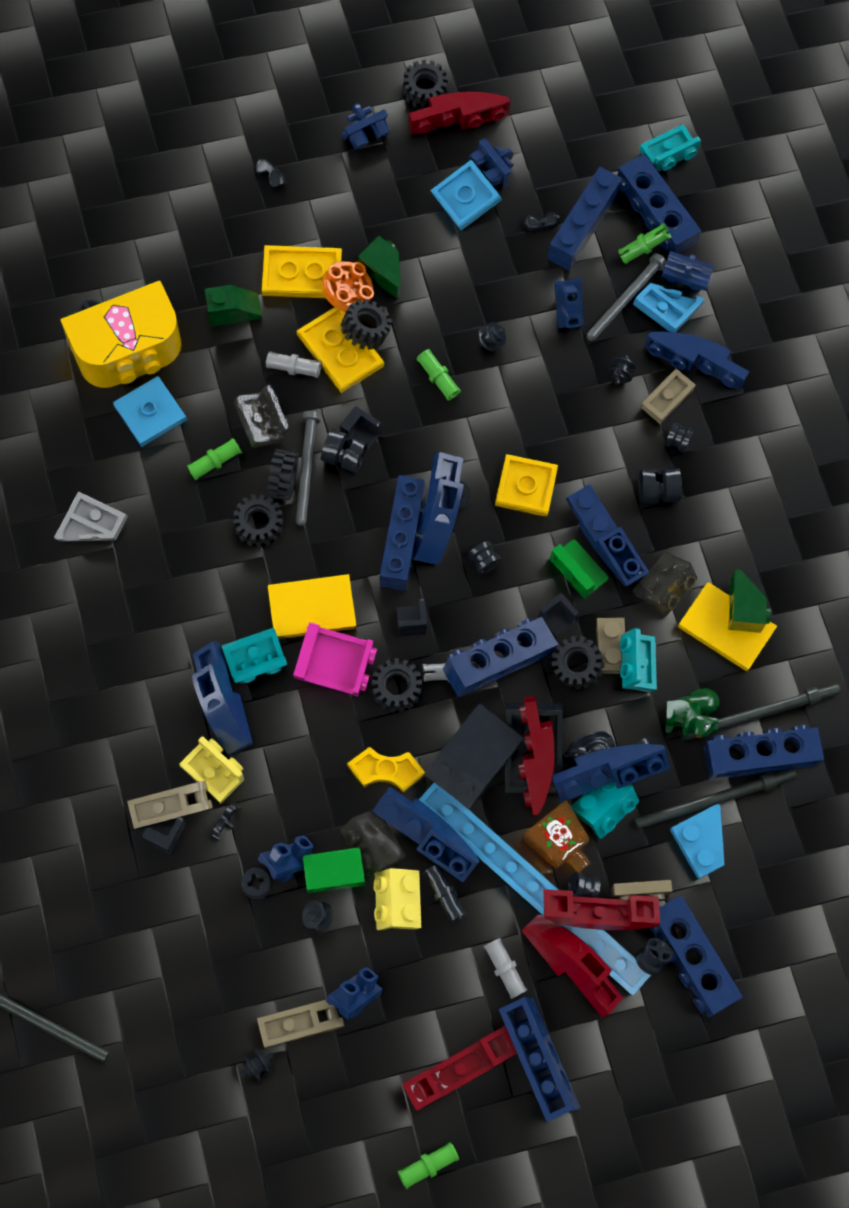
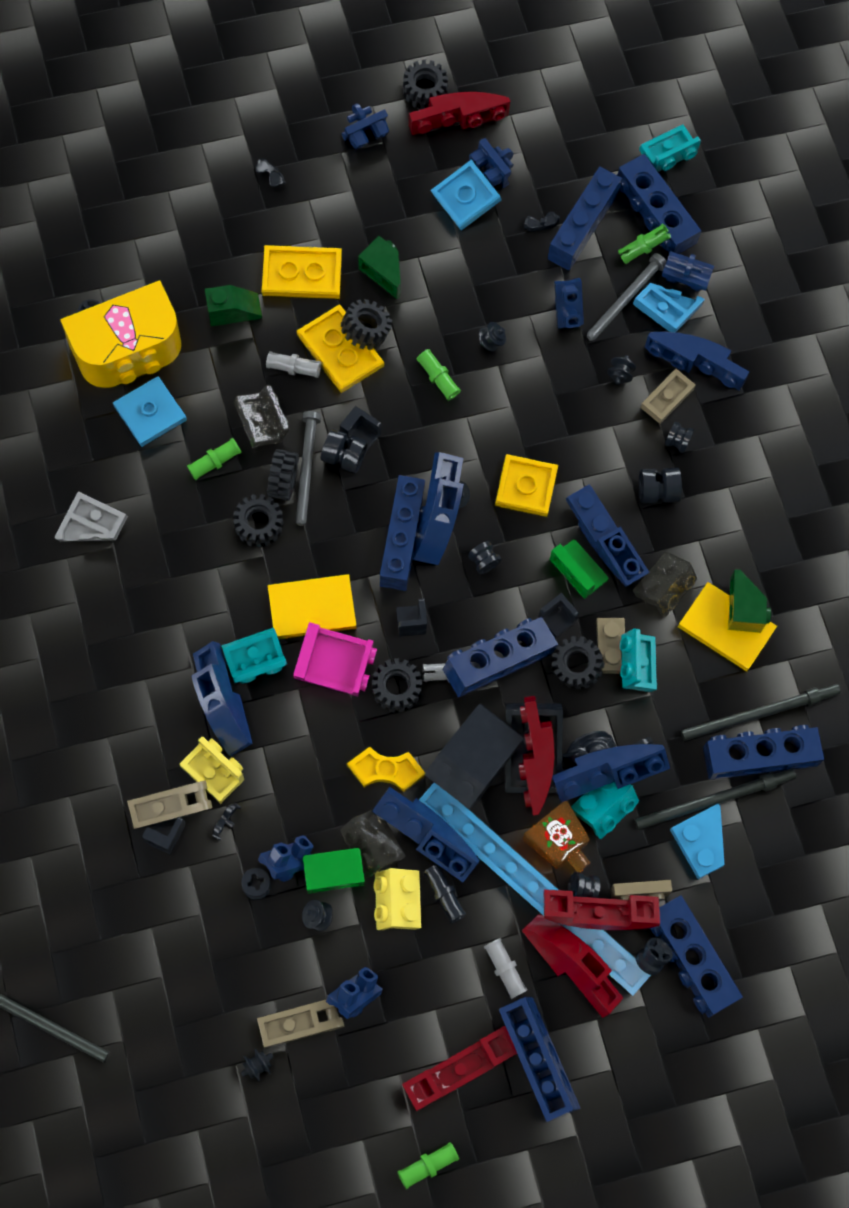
(346, 283): orange tile -> none
(688, 712): dark green animal -> none

